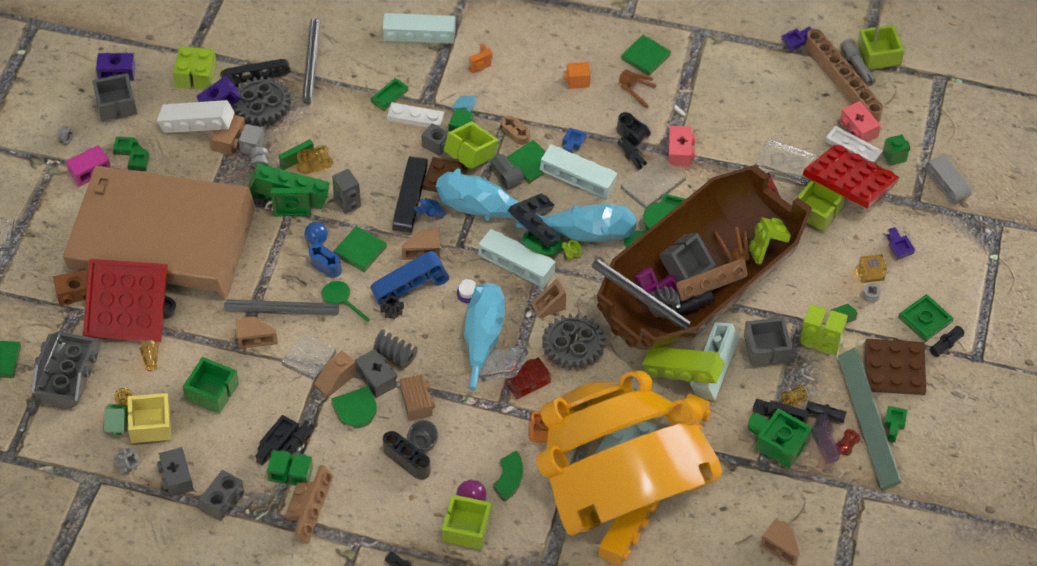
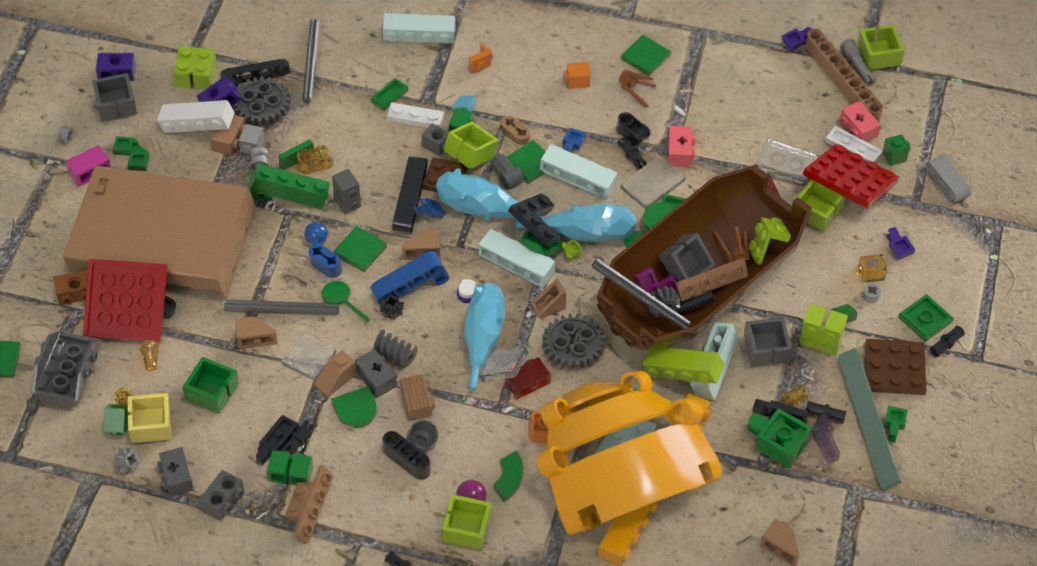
(291, 201): green tile -> none
(848, 442): clear red bush -> none

